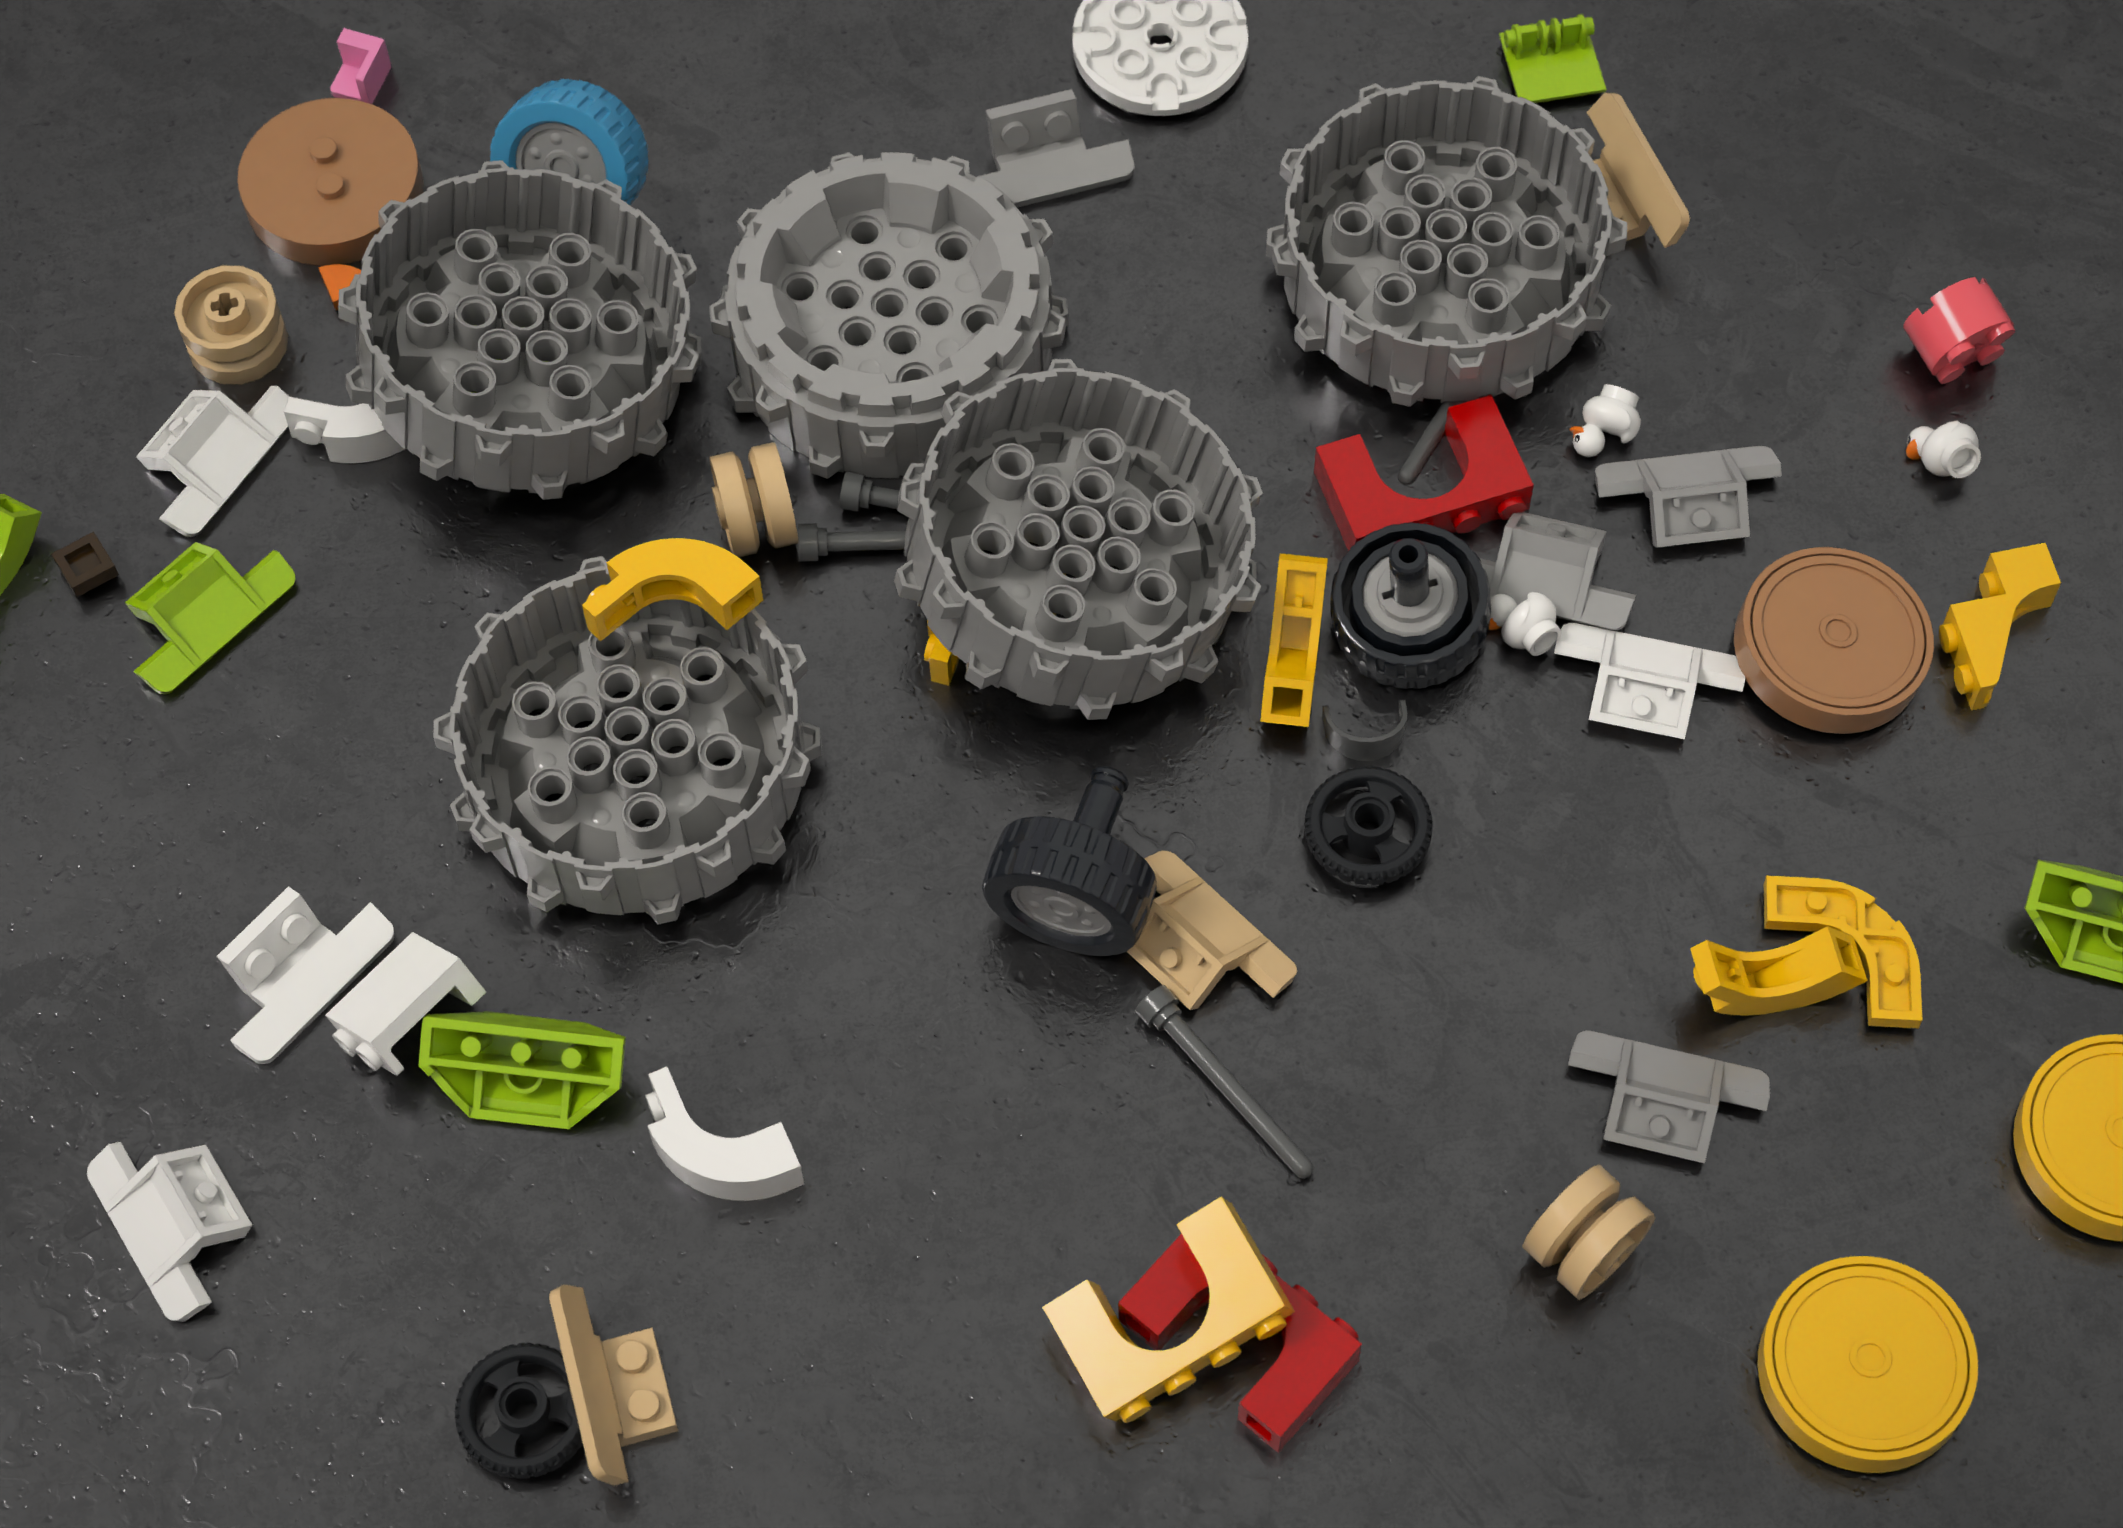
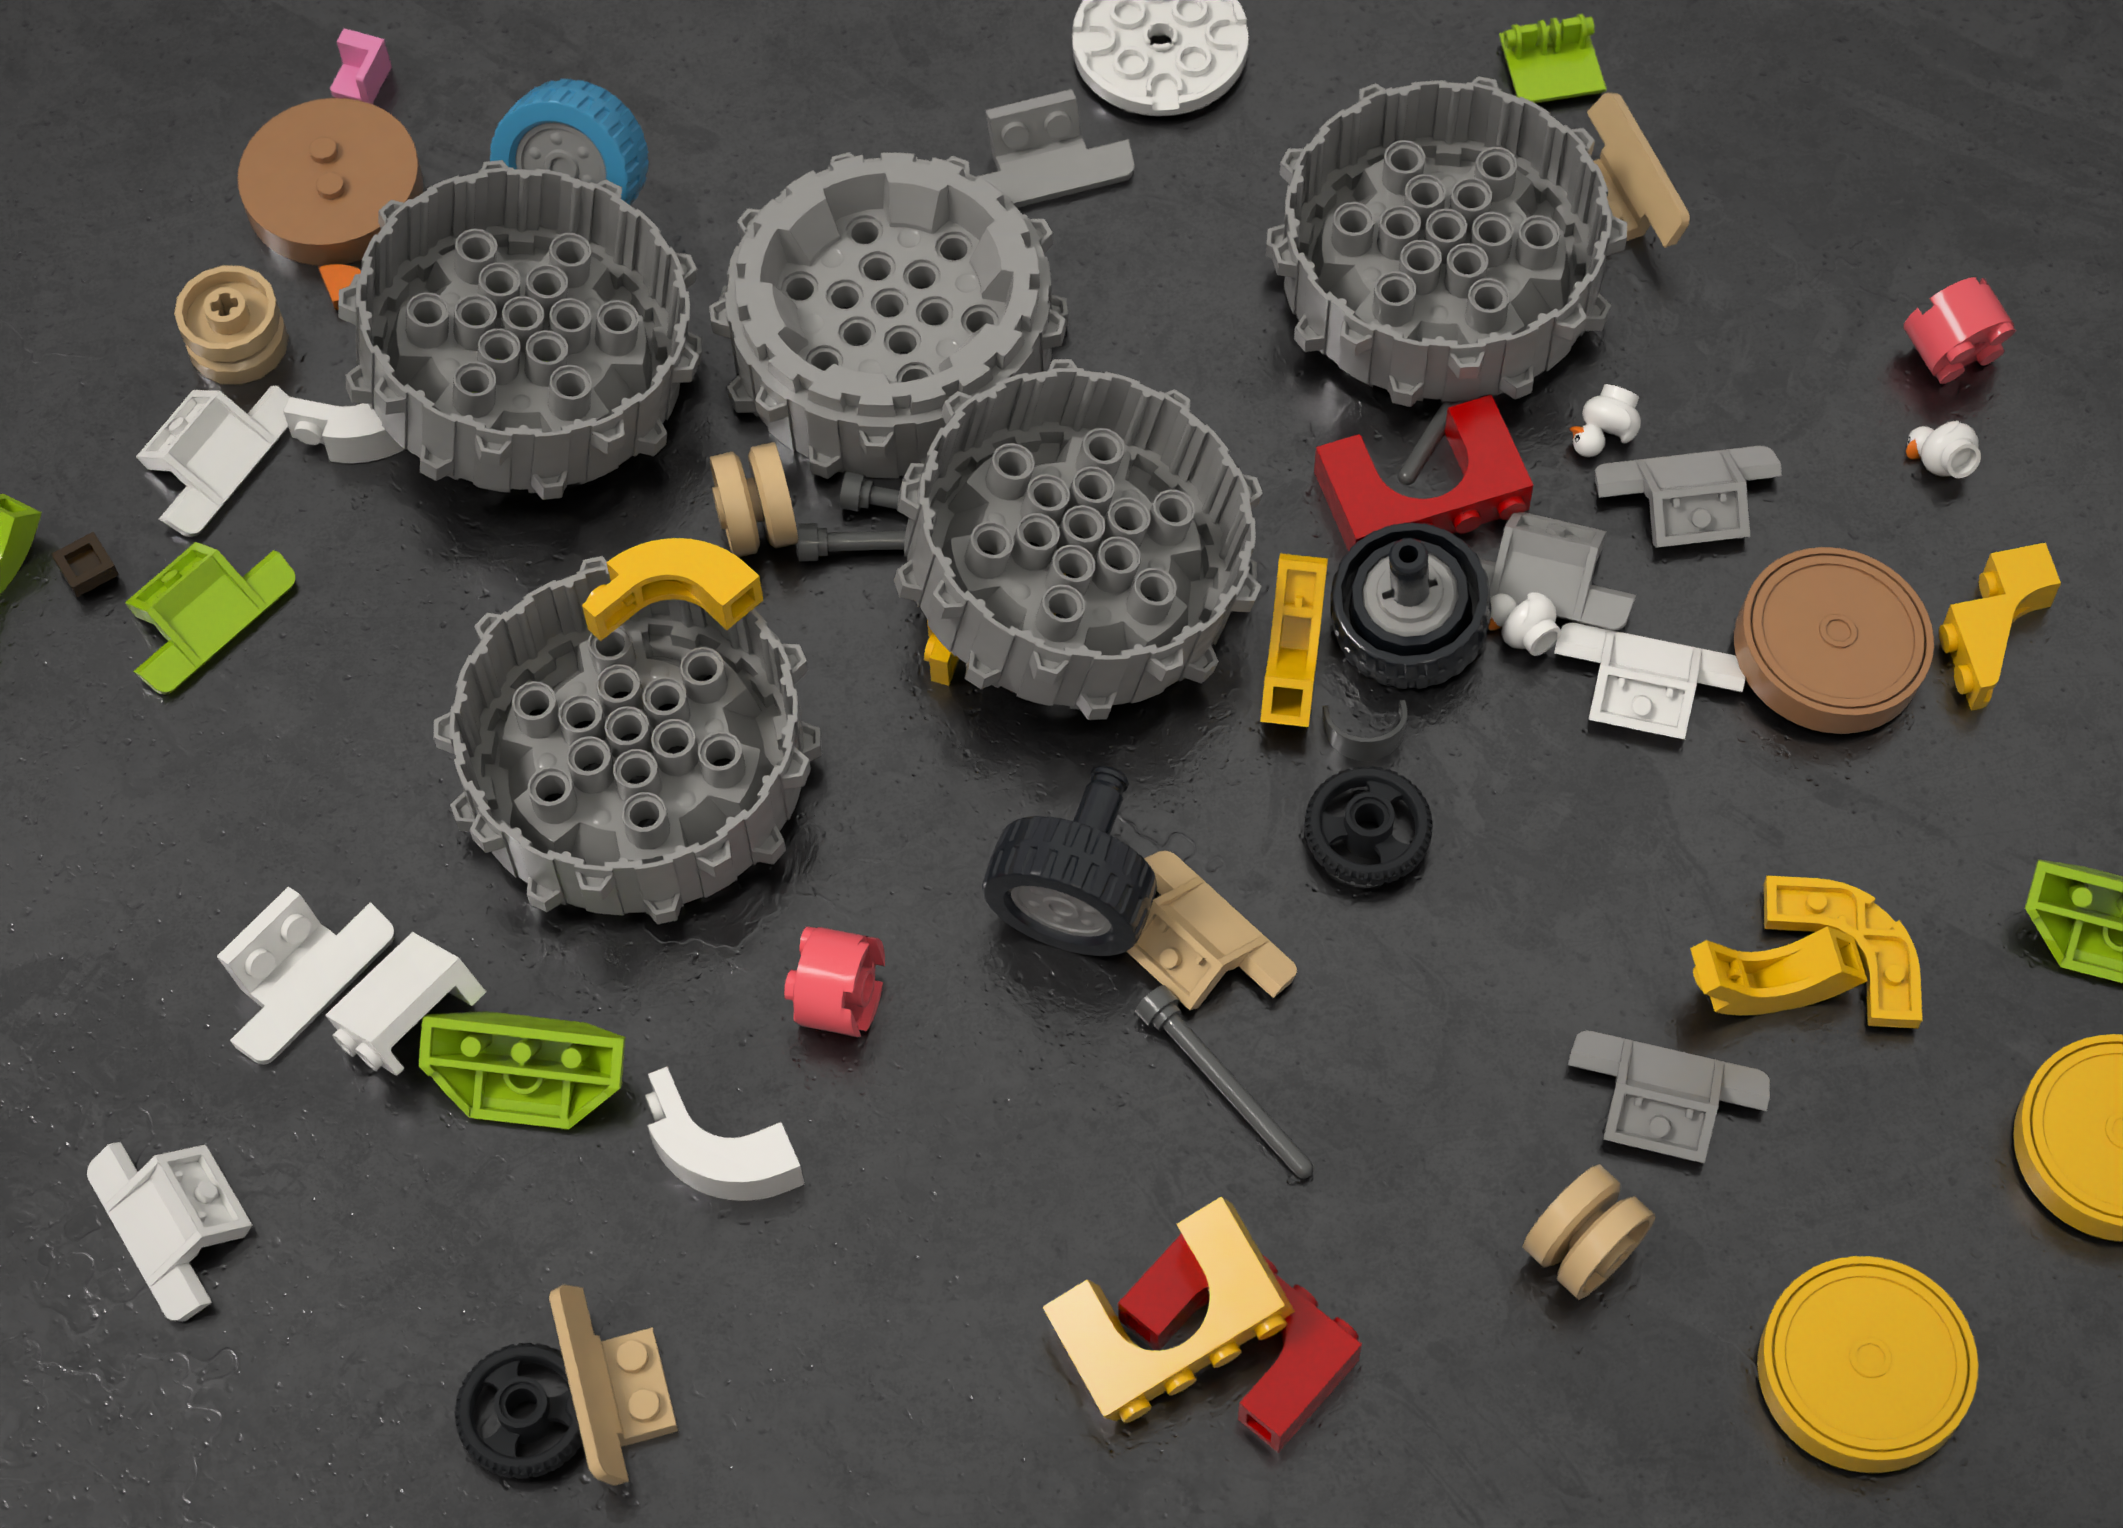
(836, 981): none -> coral brick

